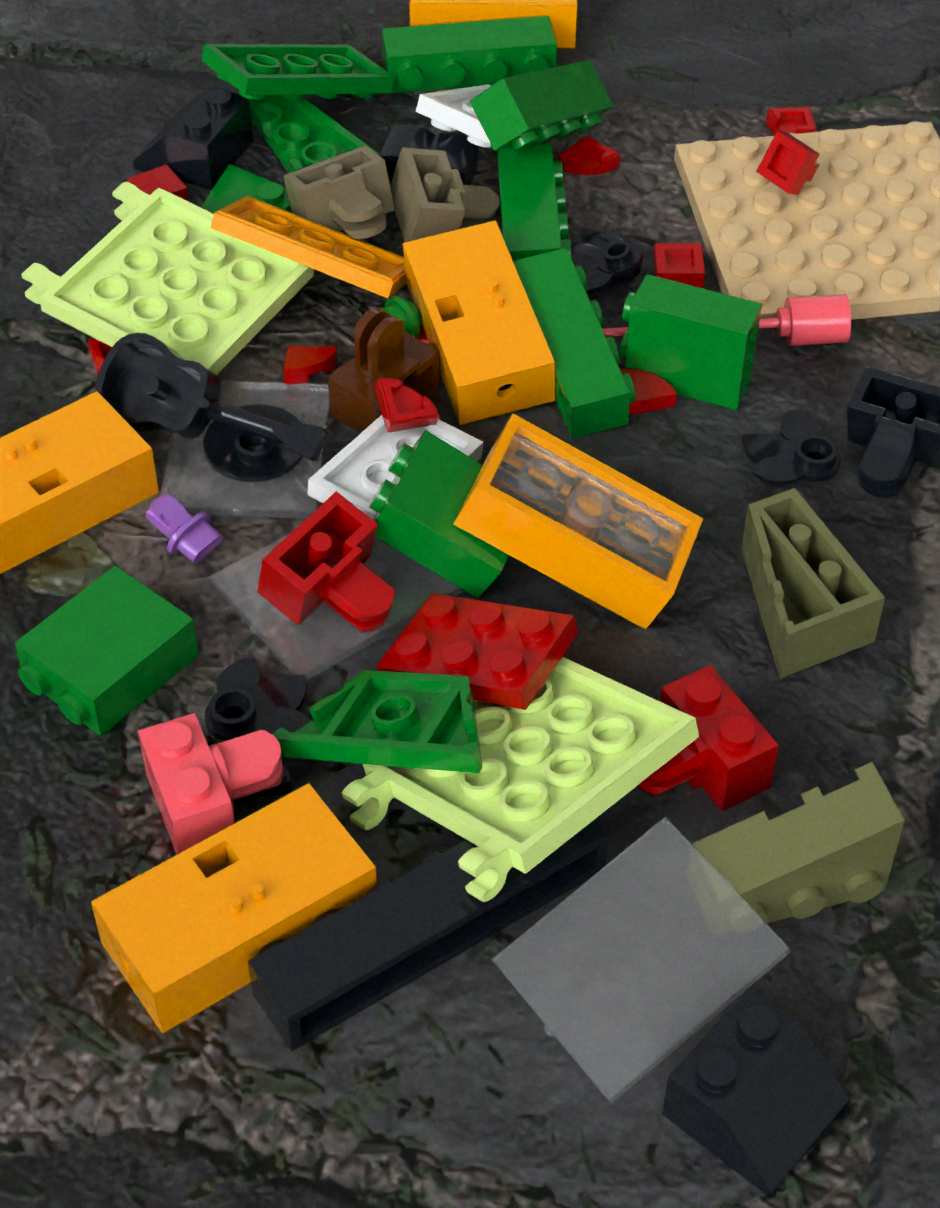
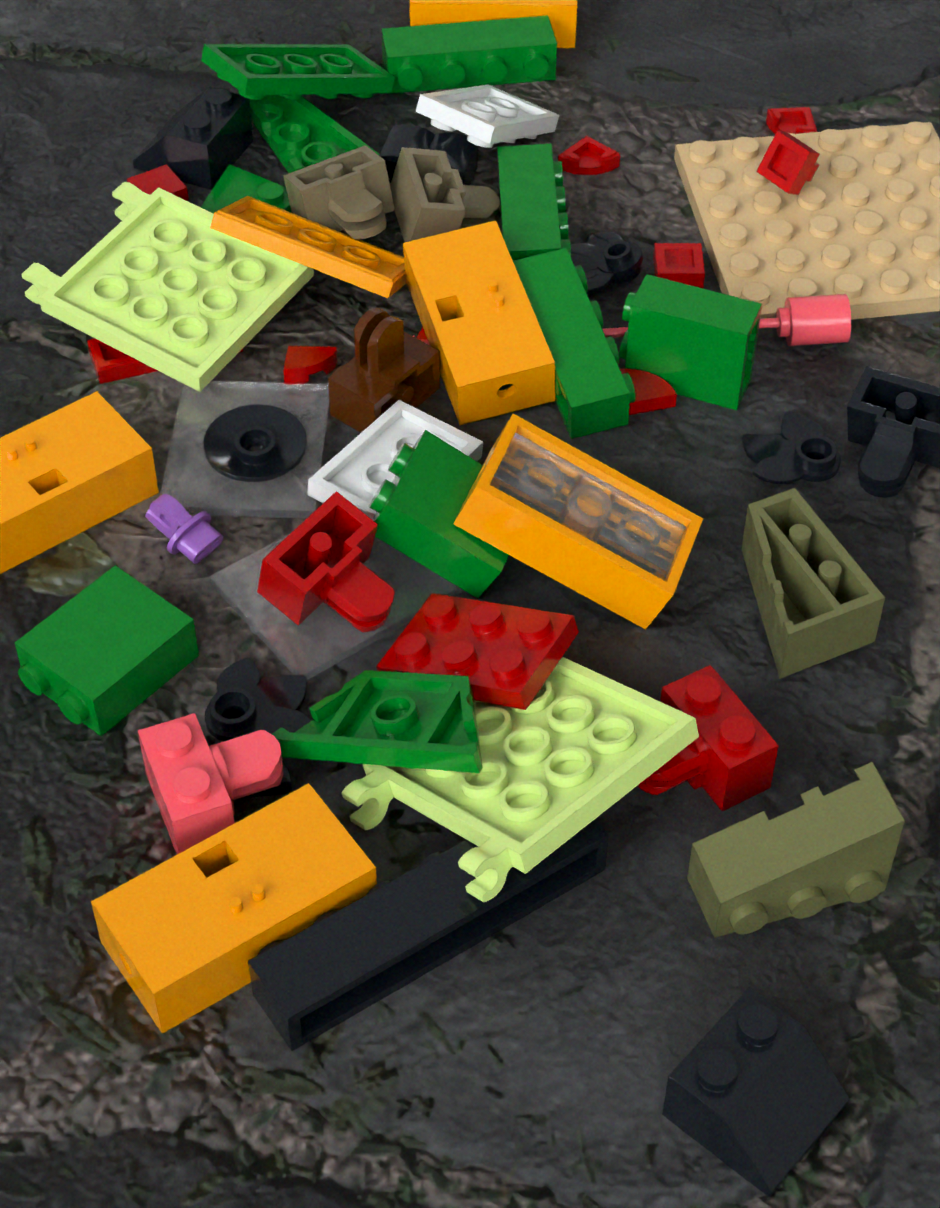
(164, 392): black piece -> none
(403, 406): red tile -> none
(405, 311): green plate -> none
(542, 106): green brick -> none
(640, 958): clear piece -> none

